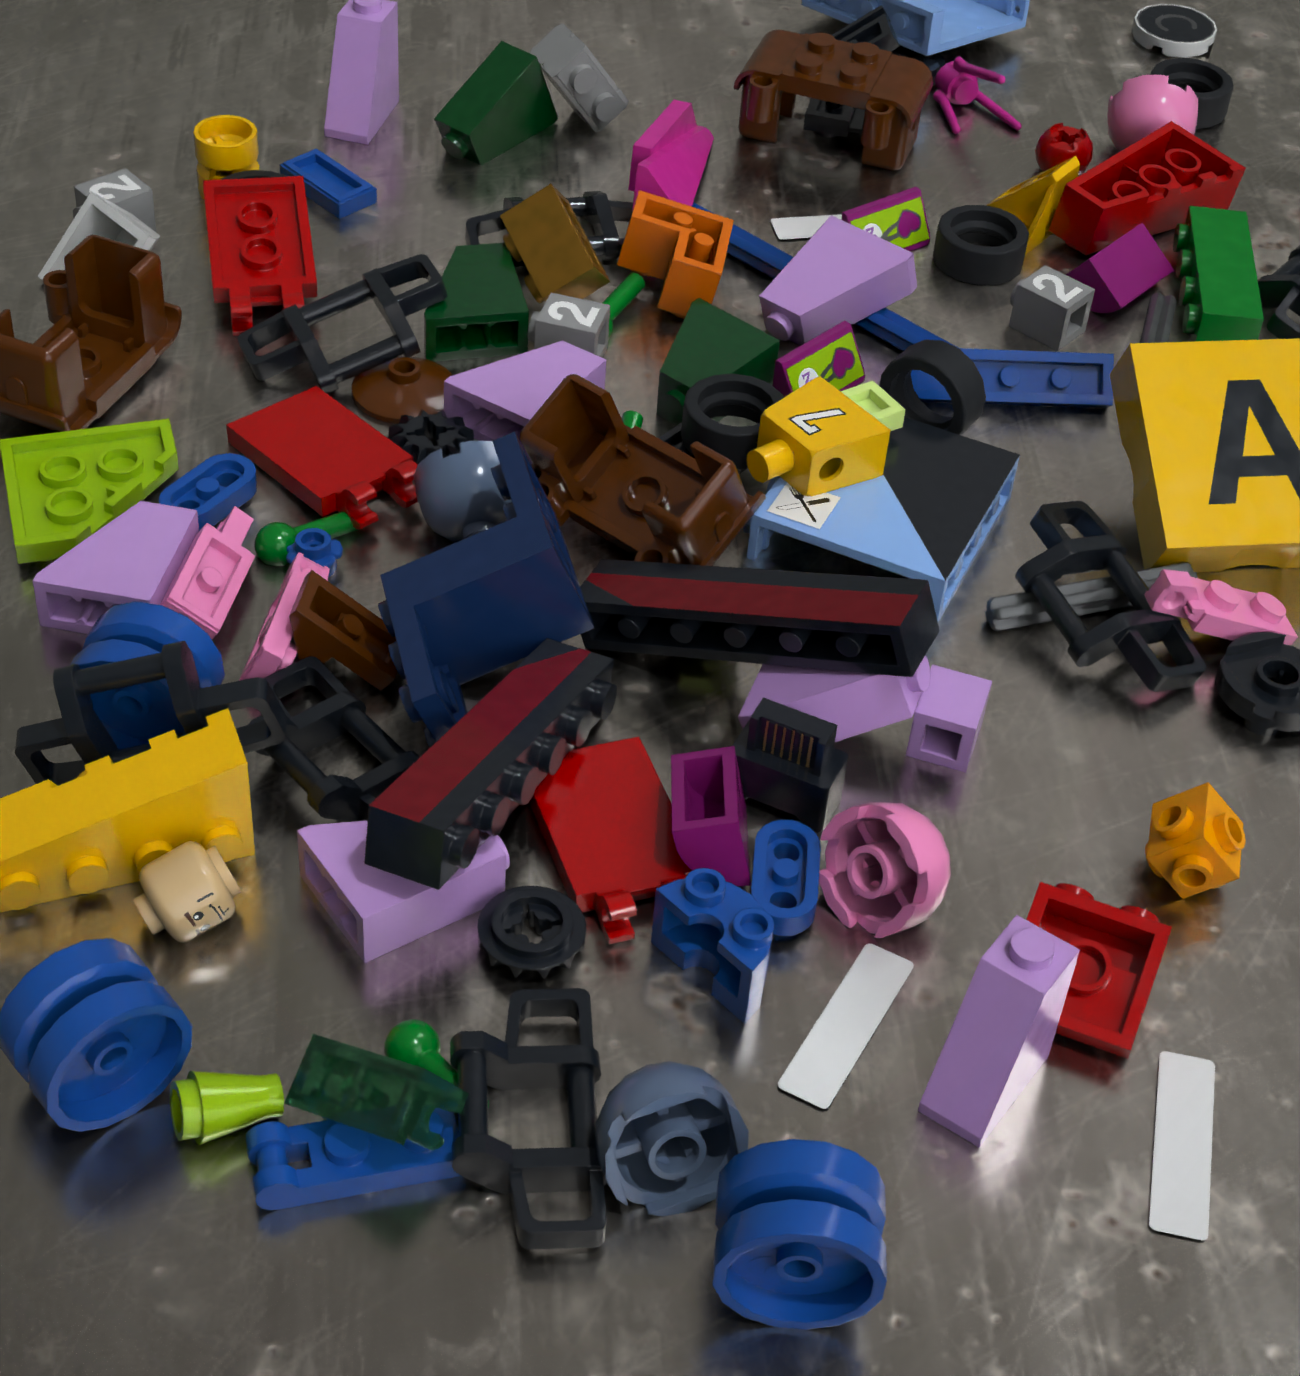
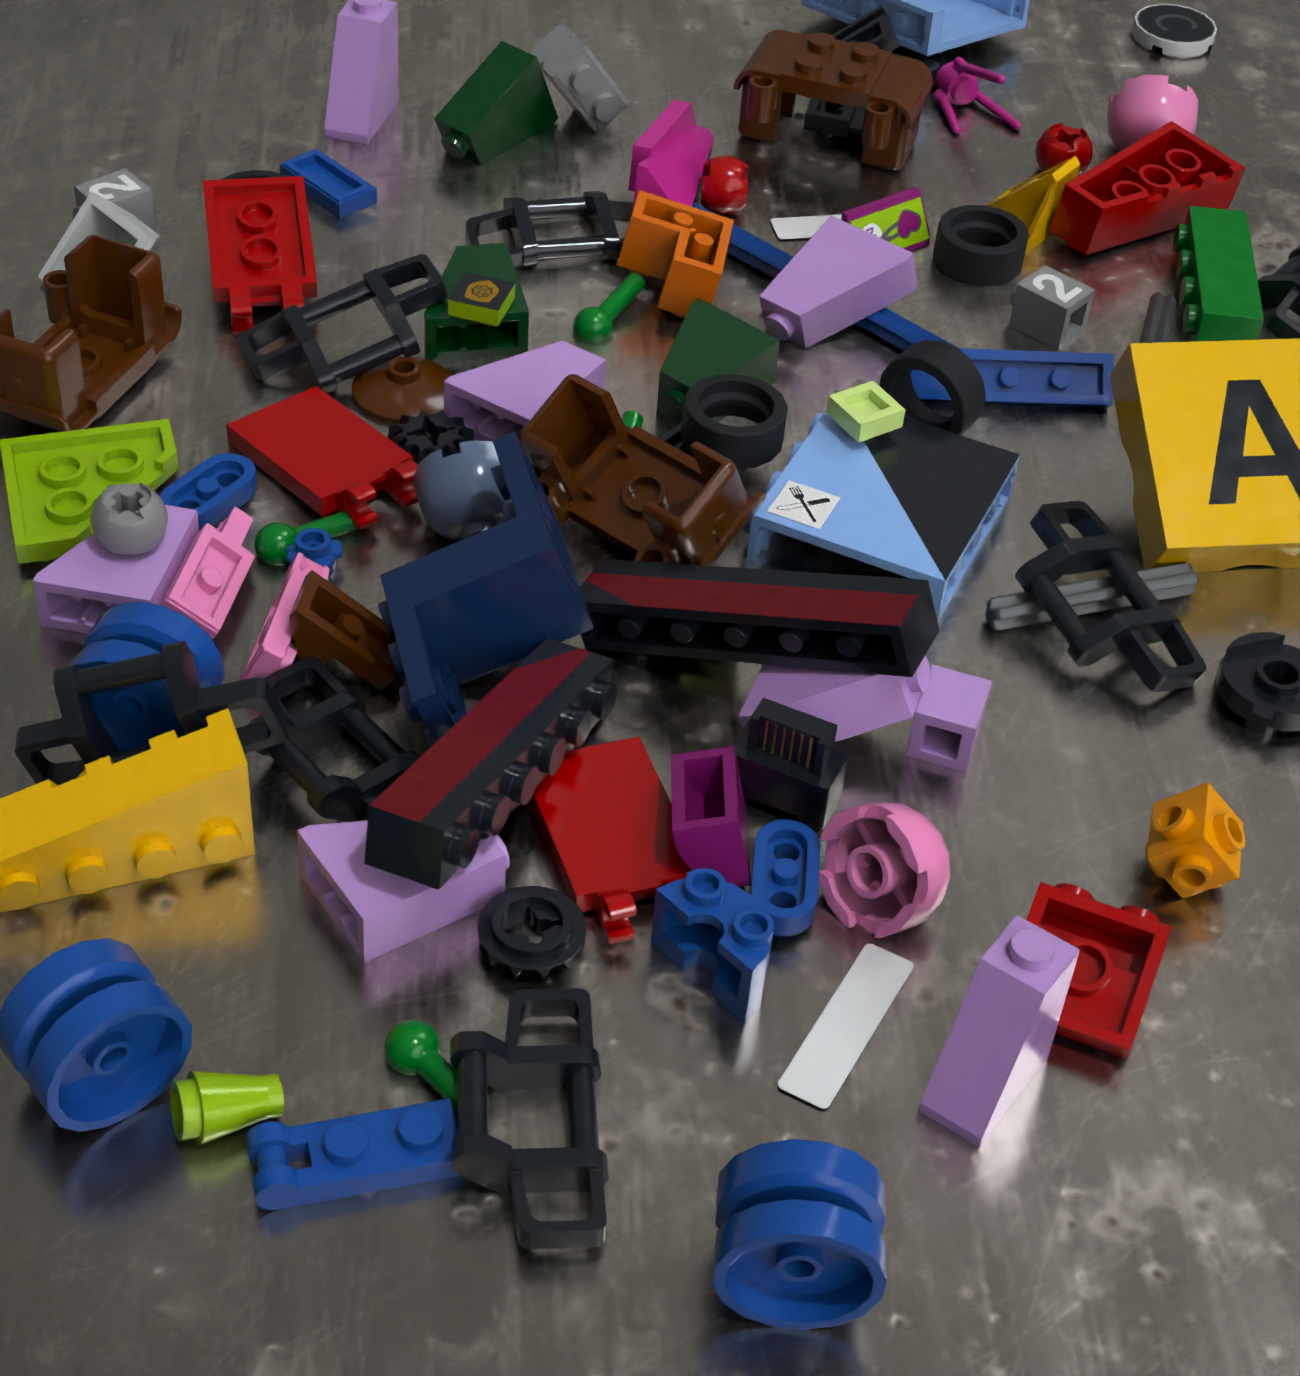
(129, 519): none -> light grey piece
(186, 892): tan head -> none
(224, 147): yellow wheel -> none
(372, 1092): clear green hinge -> none
(481, 299): none -> tile
(552, 246): pearl gold brick -> none
(573, 321): light grey brick -> none
(668, 1137): sand blue cylinder -> none
(724, 185): none -> red piece
(818, 441): yellow torso -> none
(829, 355): slope -> none
(1123, 270): magenta brick -> none
(1182, 1146): white sticker -> none
(1208, 82): black tyre -> none
(1218, 607): bright pink hinge -> none

